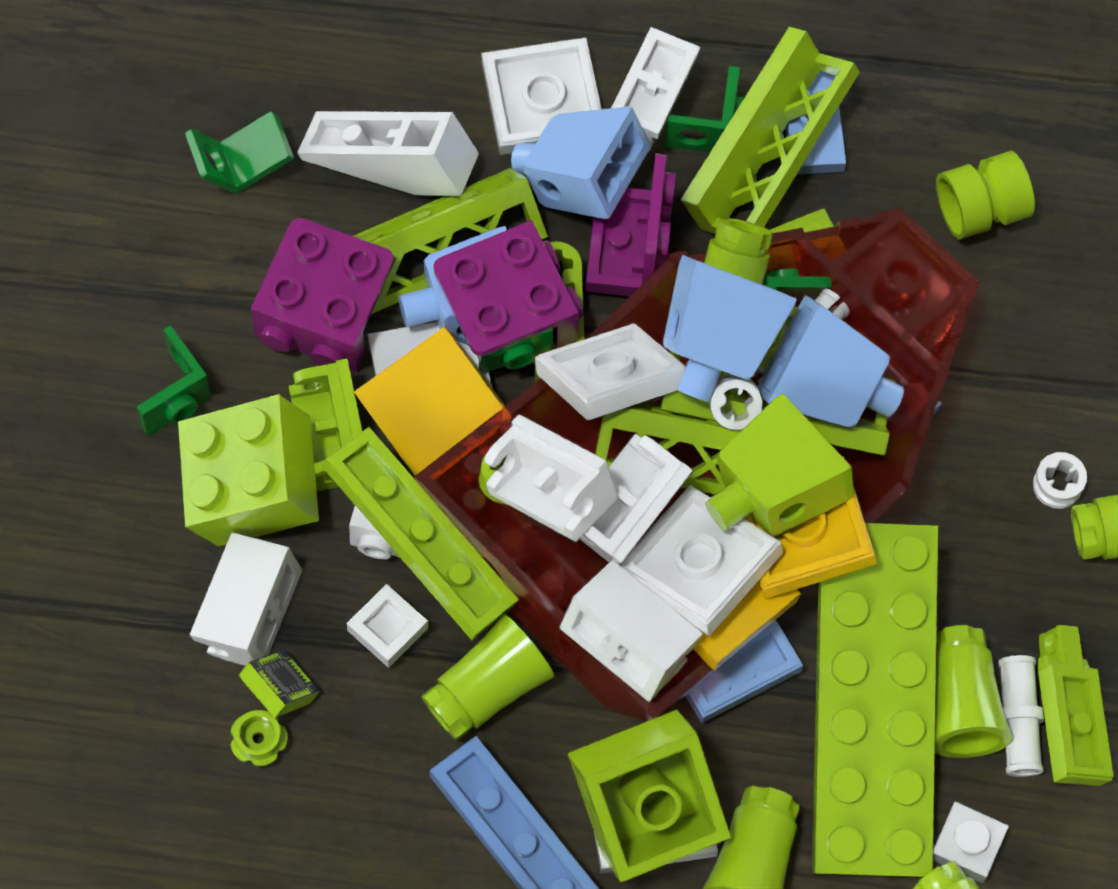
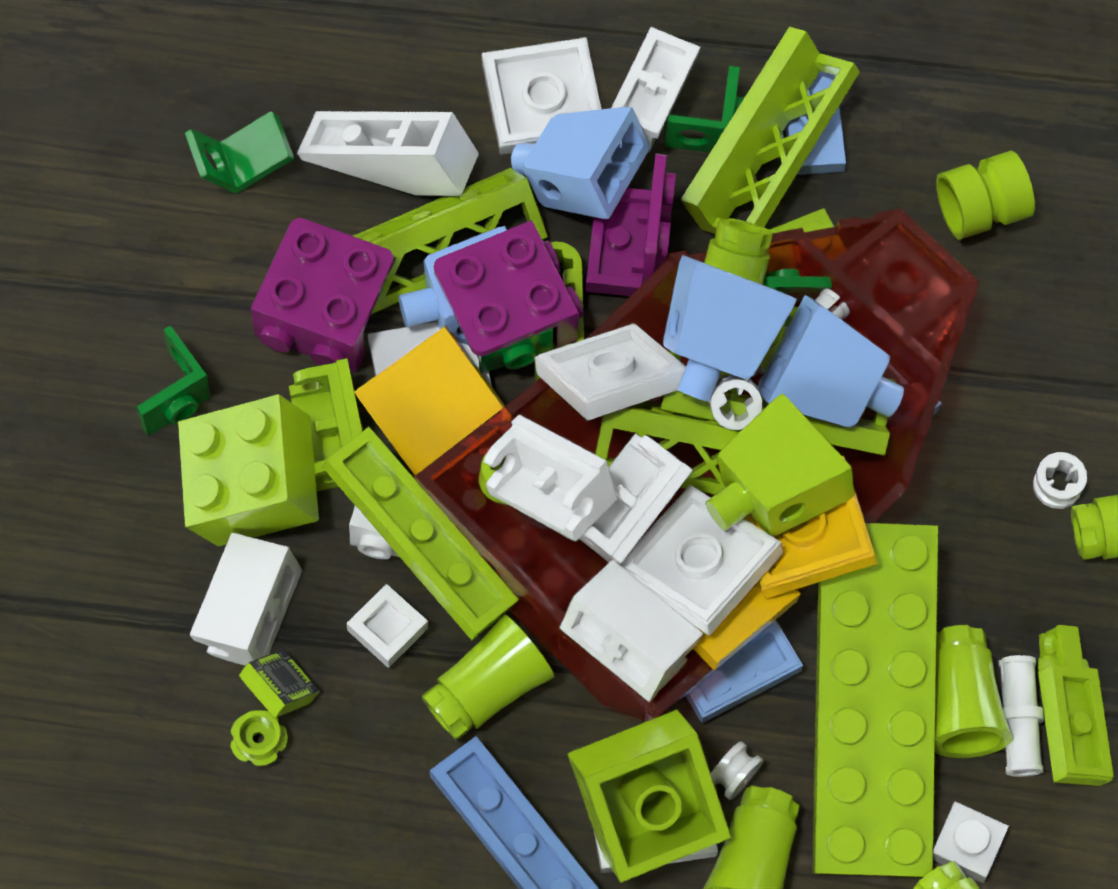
(736, 770): none -> white bush

